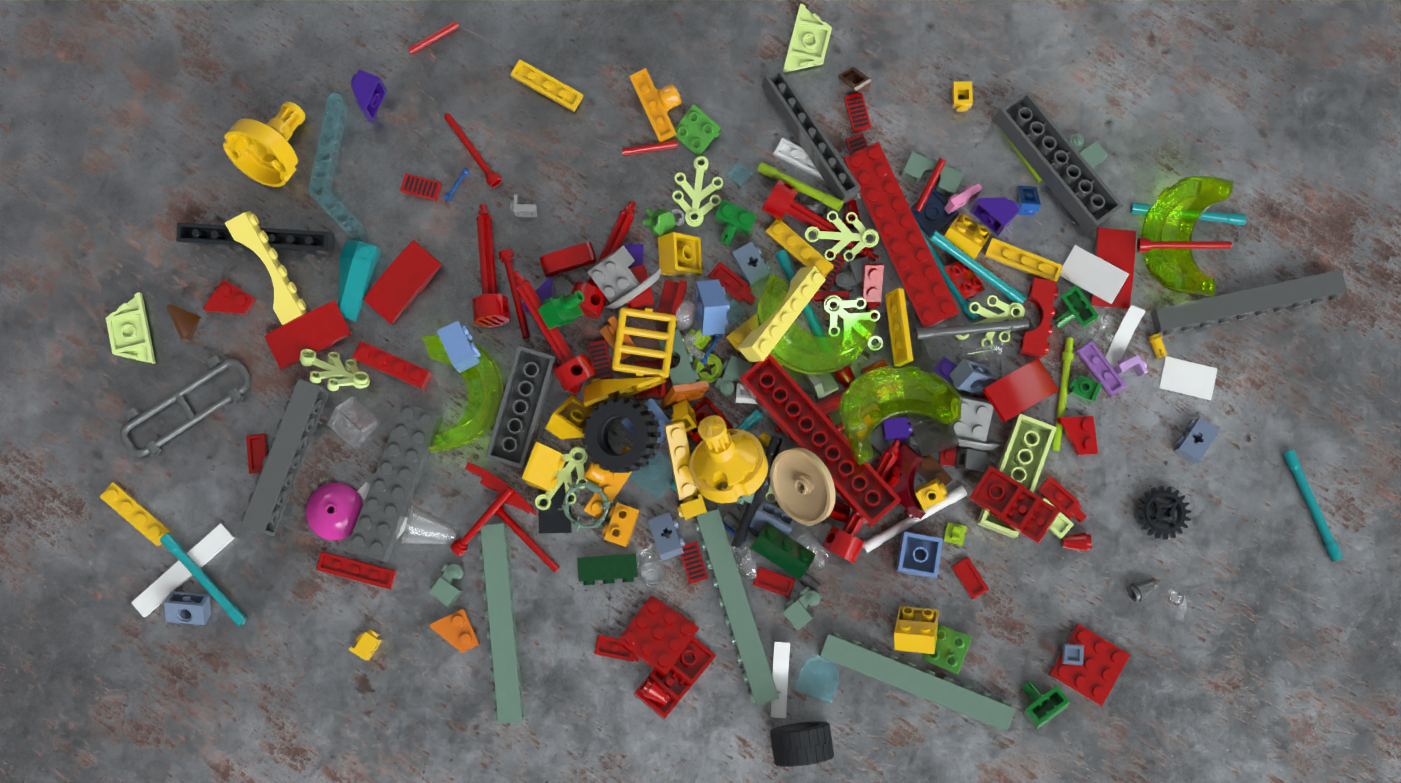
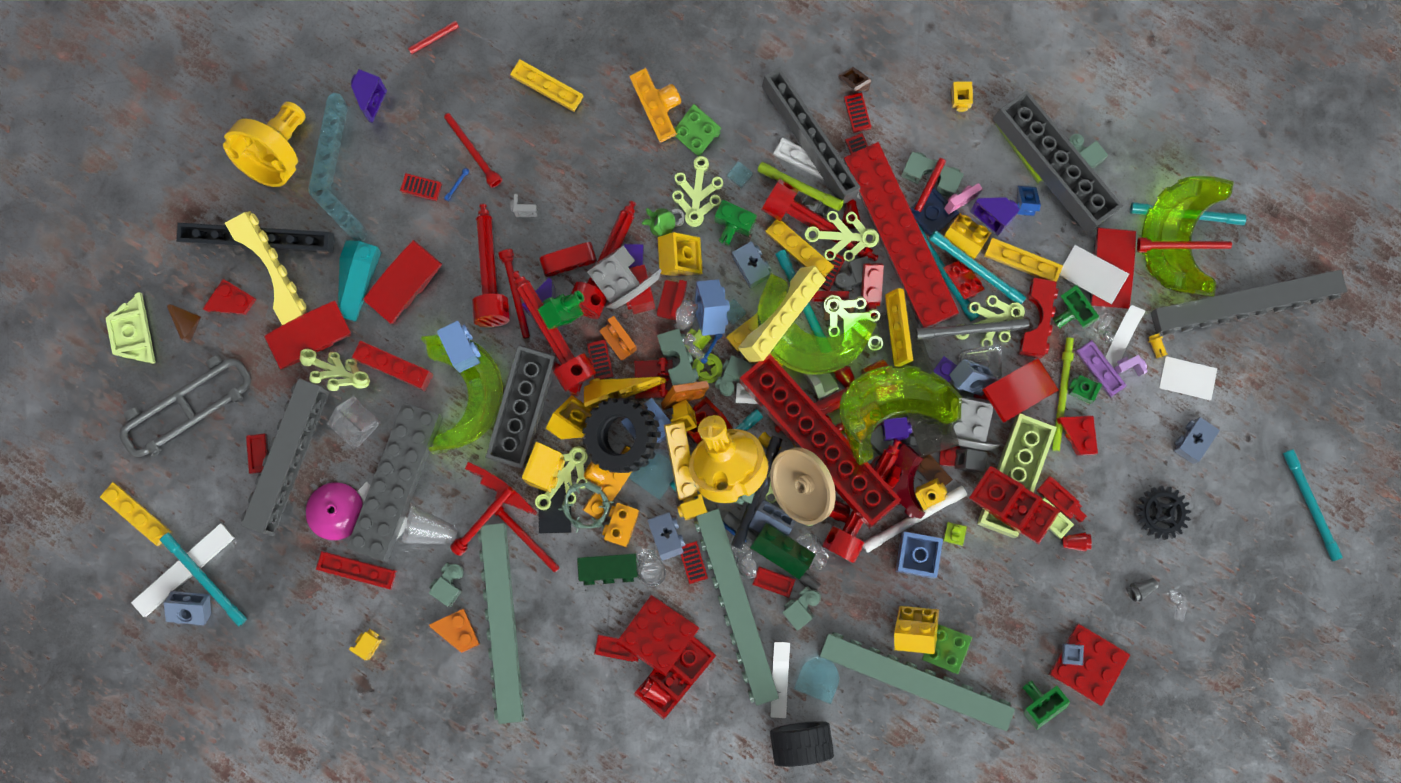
(620, 348): yellow bar -> none
(650, 147): red bar -> none
(732, 284): red hinge -> none
(807, 42): yellowish green wing -> none
(969, 578): red tile -> none

